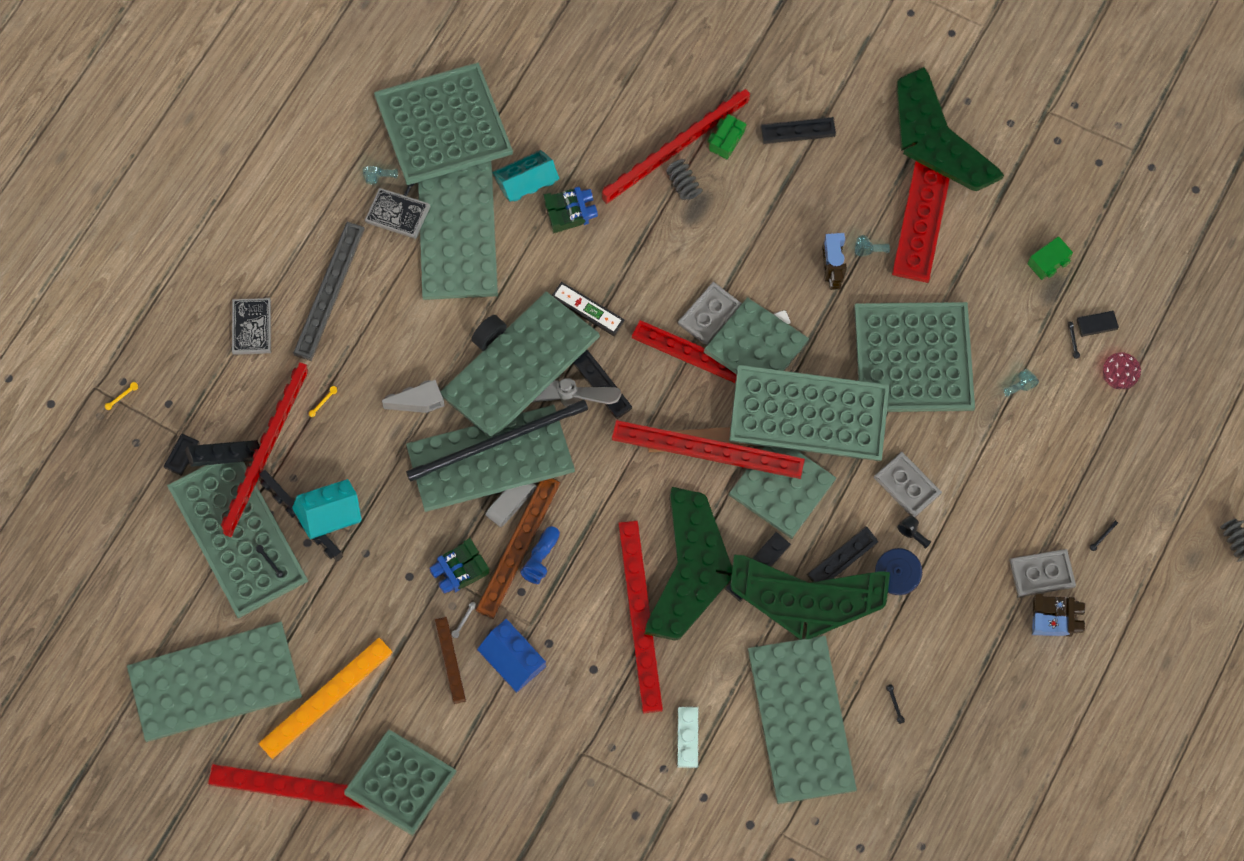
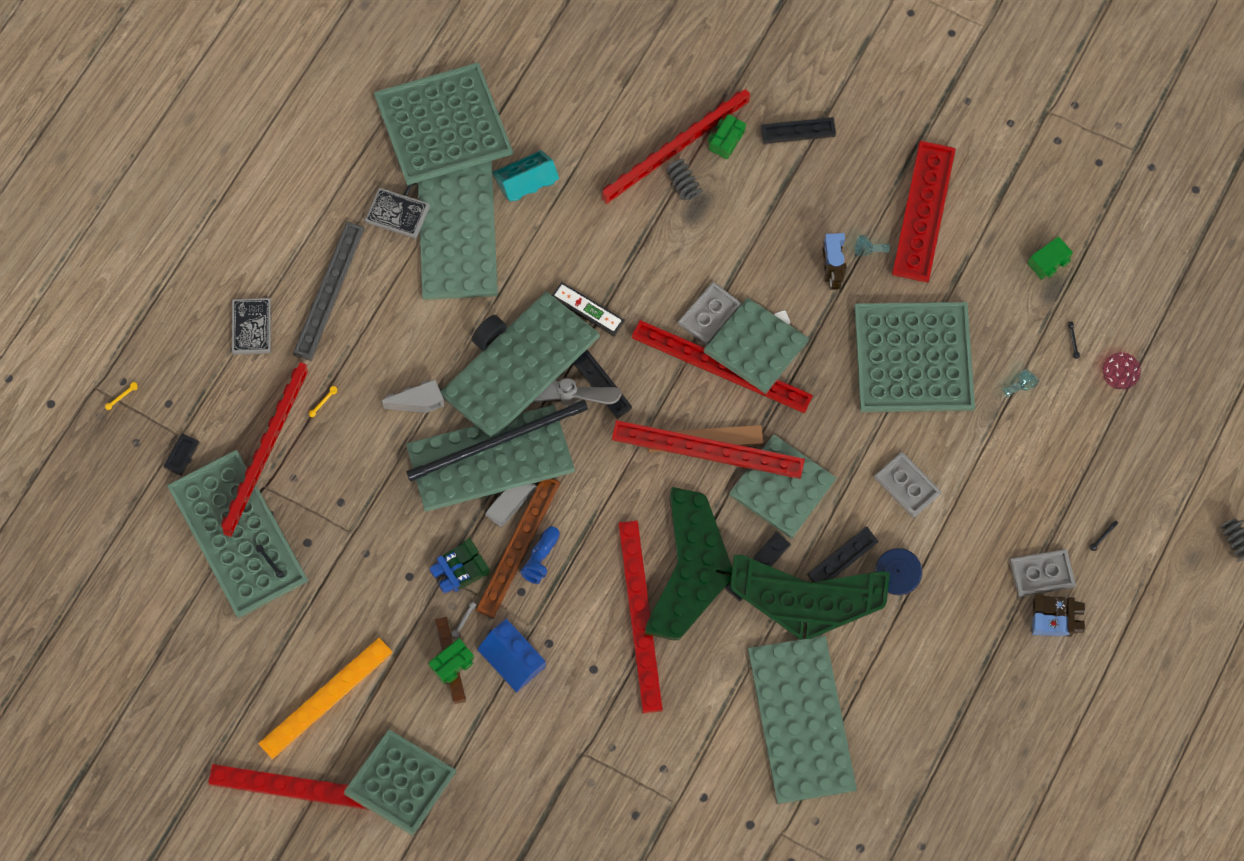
(214, 681): sand green plate -> none
(221, 453): black plate -> none
(281, 496): black plate -> none
(328, 508): teal slope -> none
(372, 174): clear light blue bar -> none
(451, 661): none -> green brick
(569, 209): hips -> none
(687, 737): light aqua plate -> none
(809, 413): sand green plate -> none
(900, 719): black hinge -> none
(908, 528): black bar -> none
(930, 139): dark green wing -> none
(1097, 323): black tile -> none

